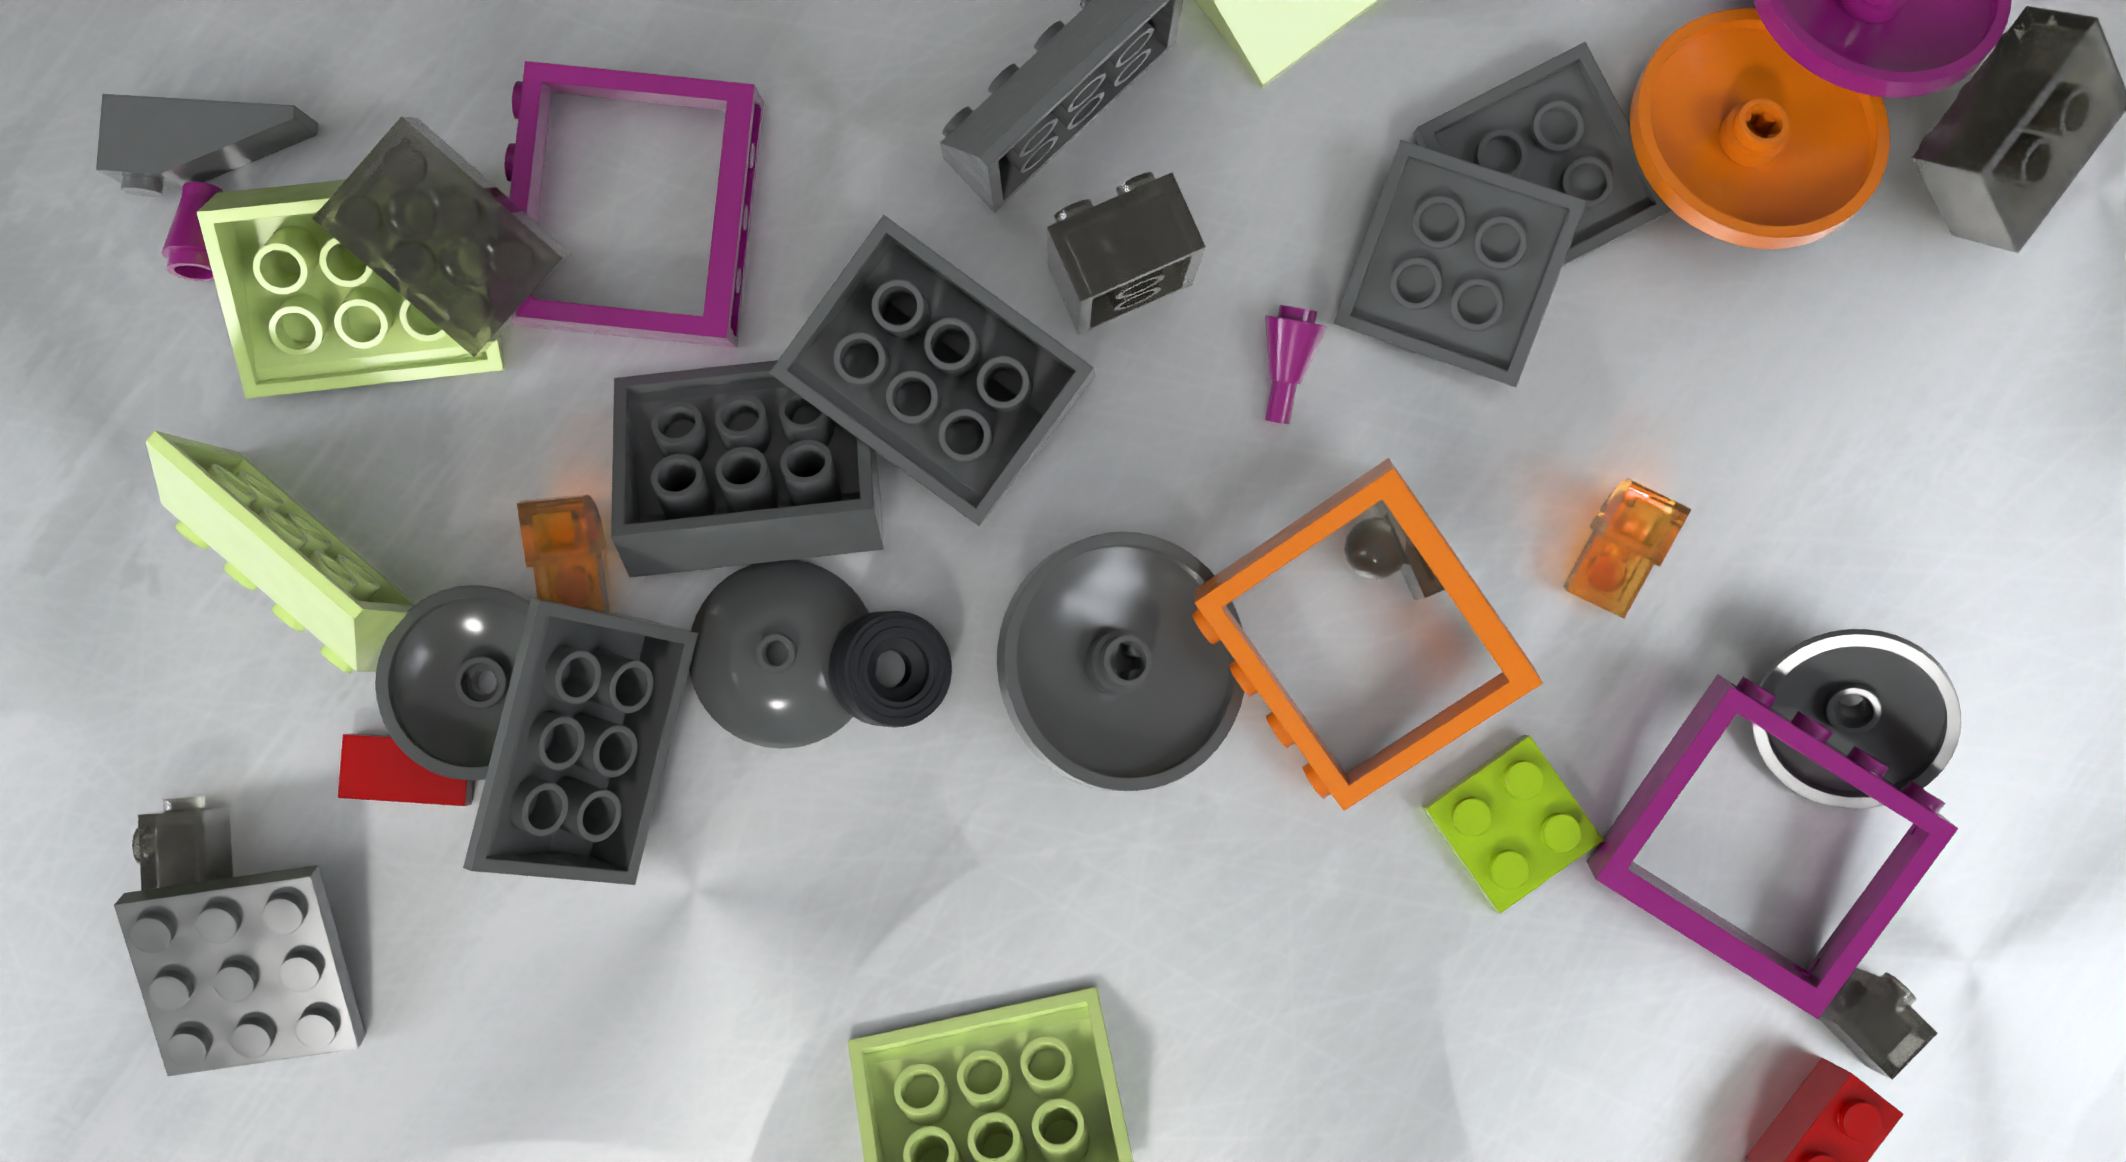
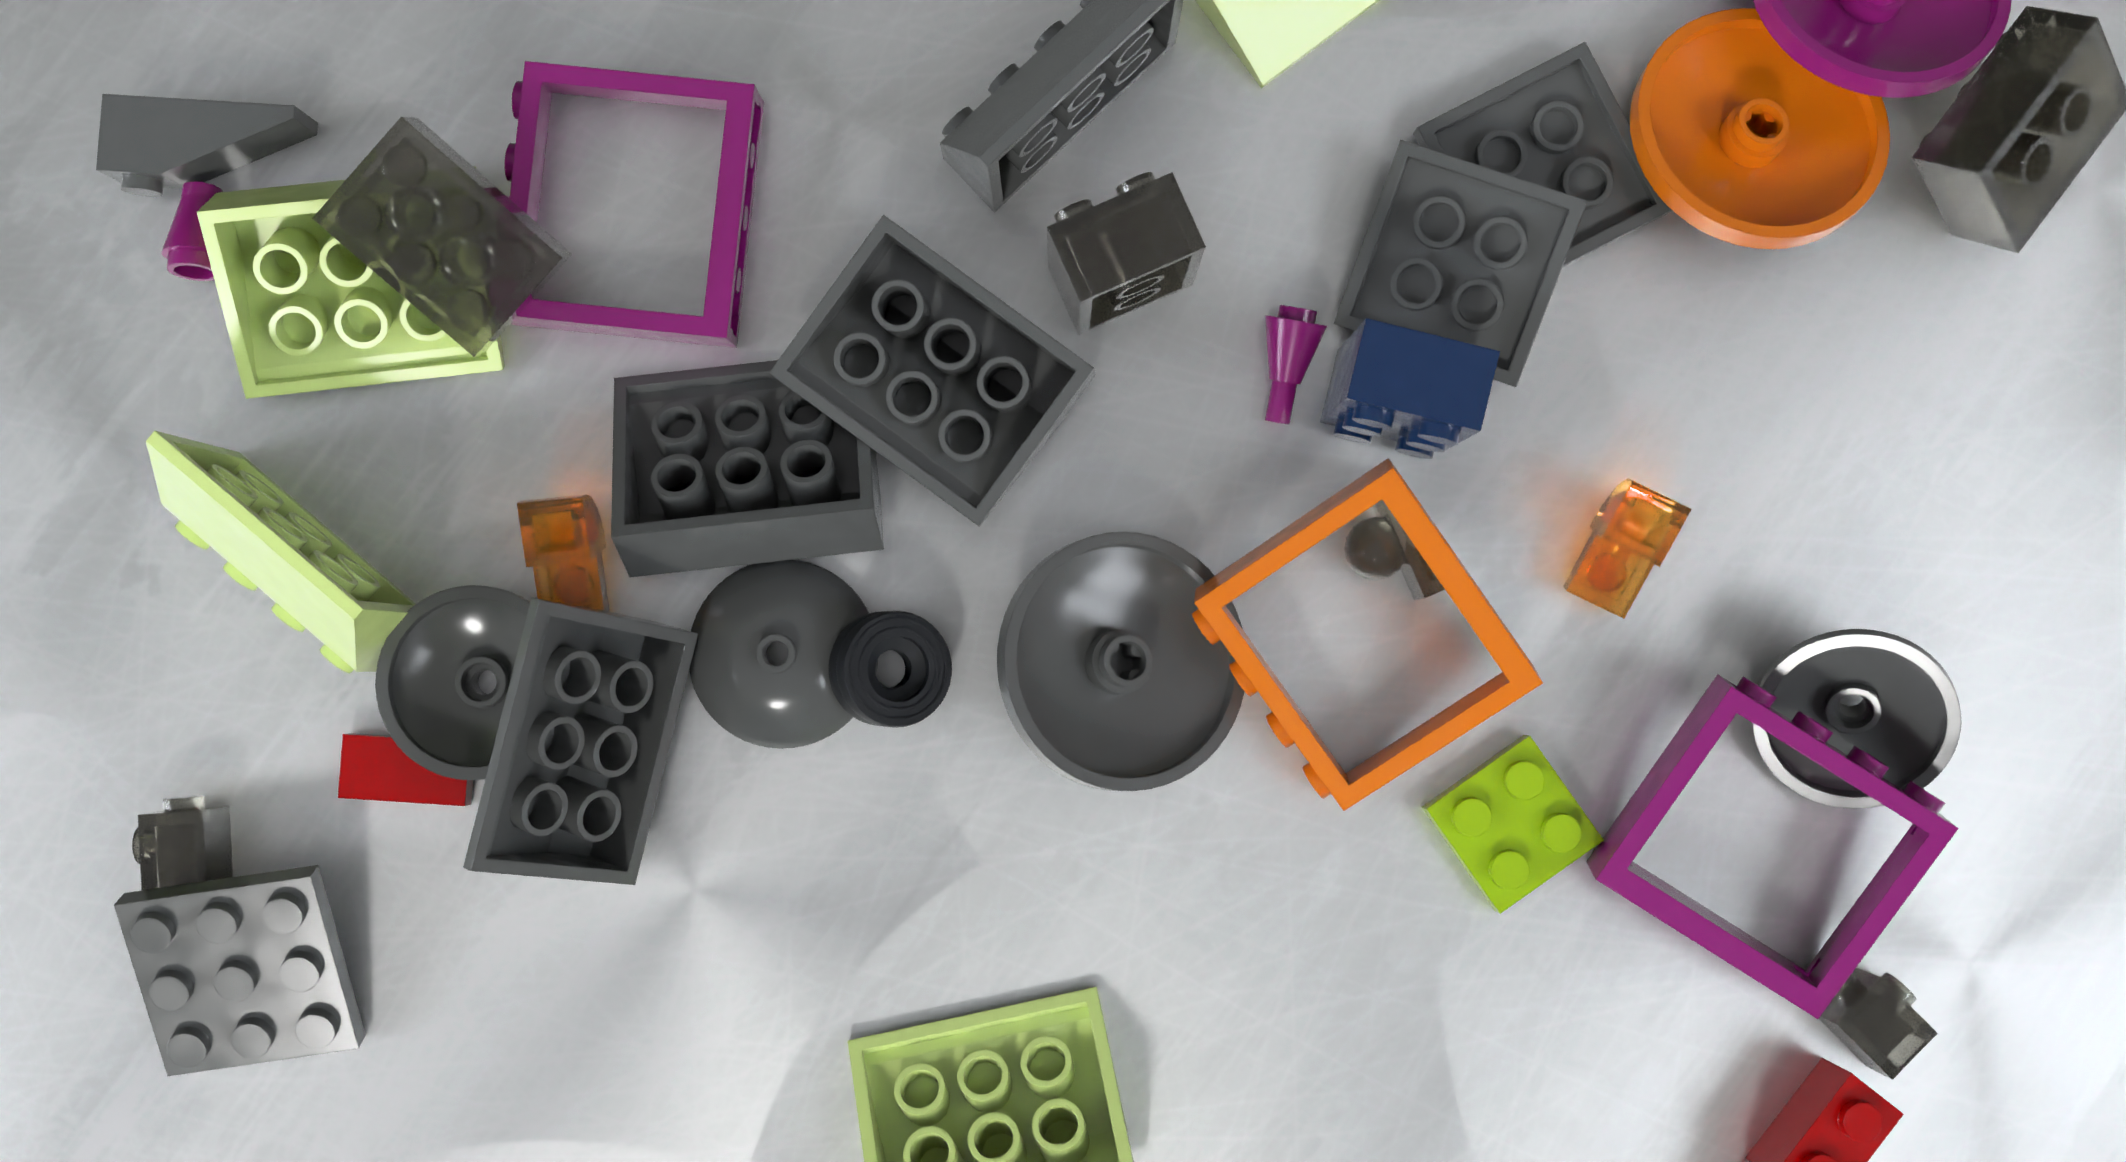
(1408, 388): none -> dark blue brick

